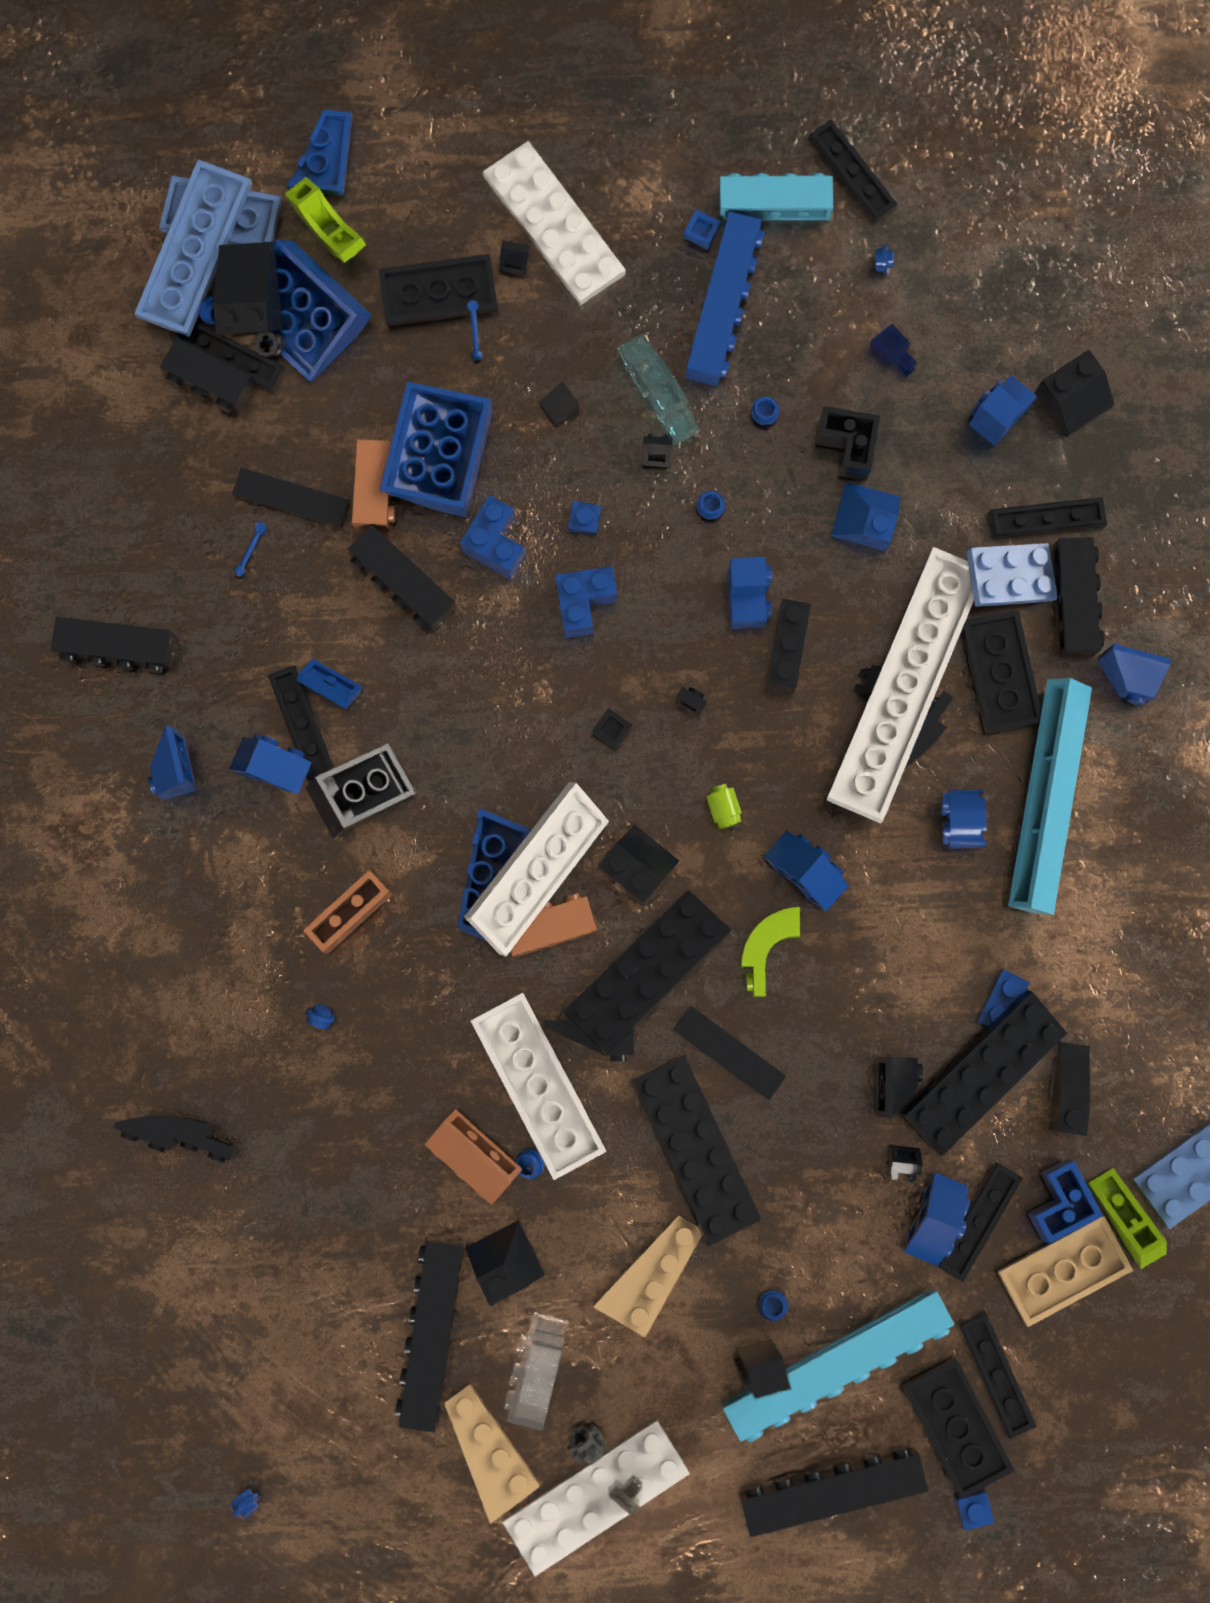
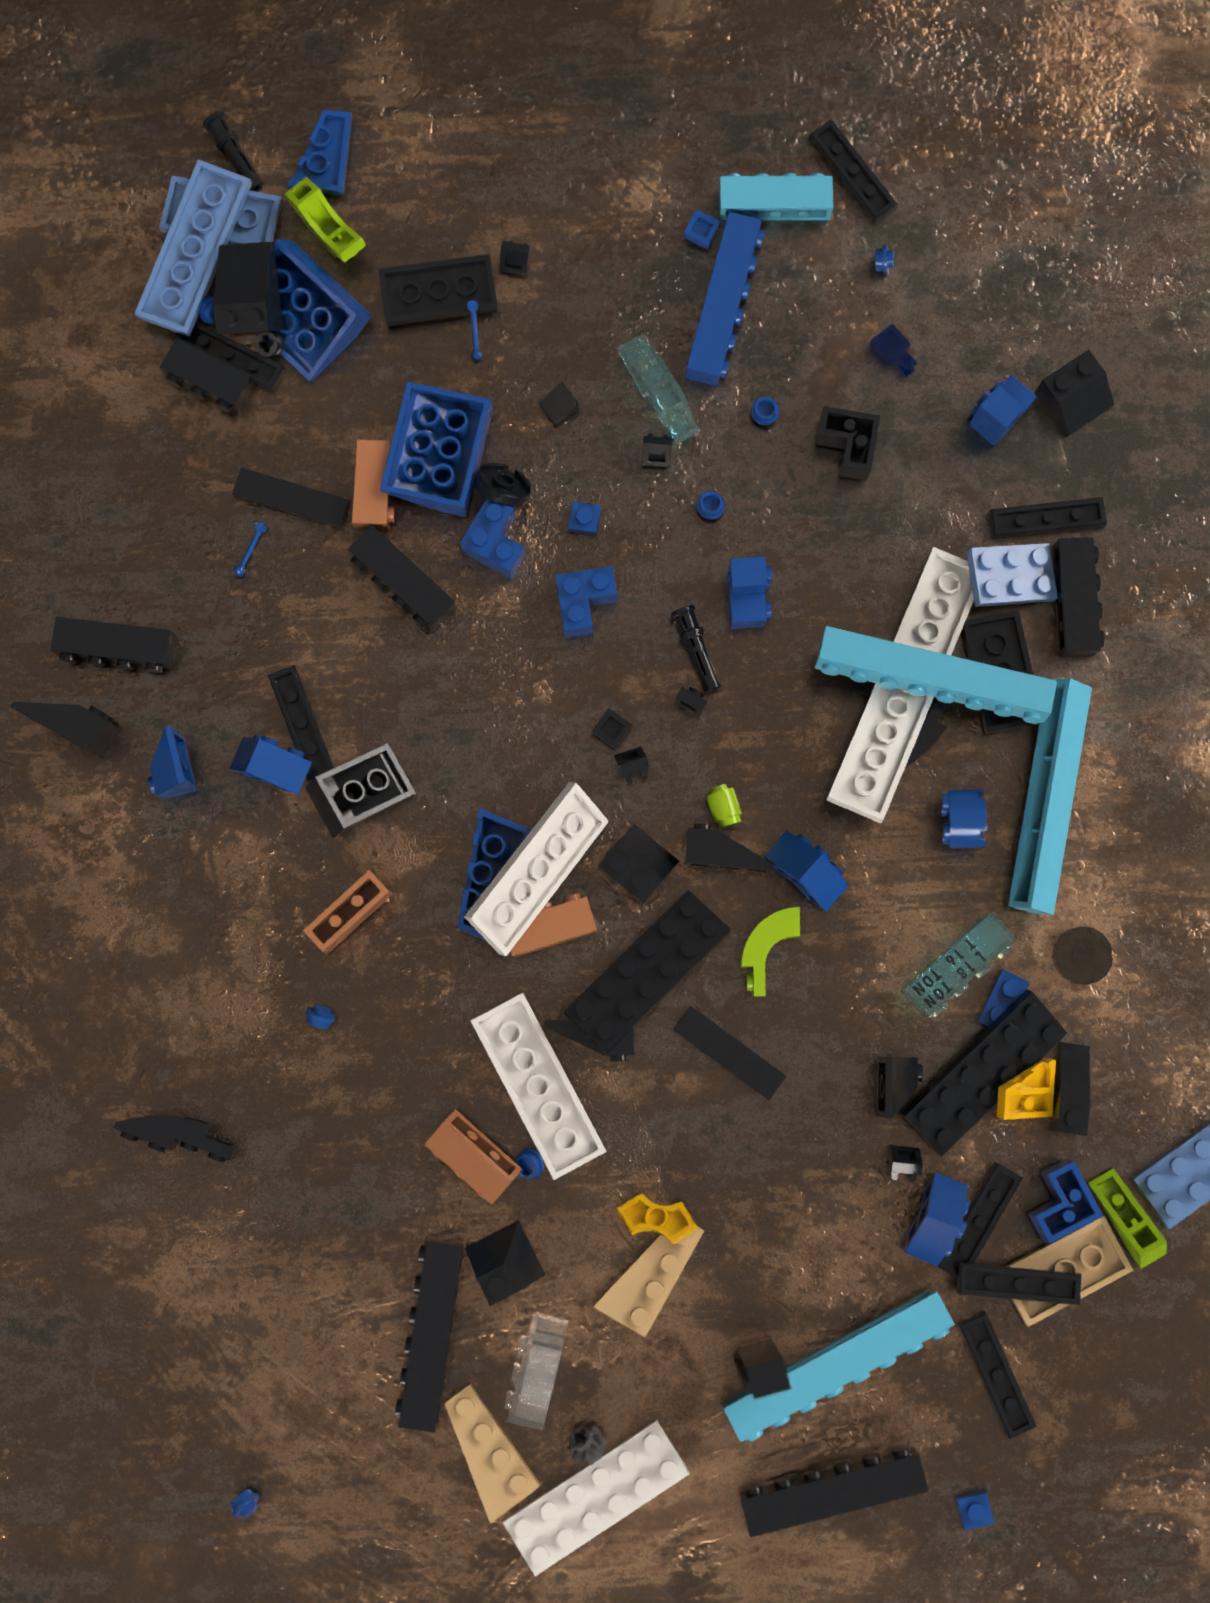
(82, 726): none -> black slope
(228, 142): none -> black pin
(329, 683): blue plate -> none
(502, 485): none -> black tile
(554, 223): white plate -> none
(626, 1494): clear smoke tile -> none
(632, 761): none -> black tile
(670, 1220): none -> yellow tile
(692, 636): none -> black pin
(696, 1150): black plate -> none
(716, 850): none -> black slope
(772, 1305): blue plate -> none
(787, 646): black brick -> none
(866, 516): blue slope -> none
(935, 675): none -> medium azure brick
(958, 965): none -> clear light blue brick
(958, 1428): black plate -> none
(1019, 1283): none -> black tile
(1028, 1093): none -> yellow wing
(1082, 955): none -> clear smoke tile
(1134, 672): blue slope -> none

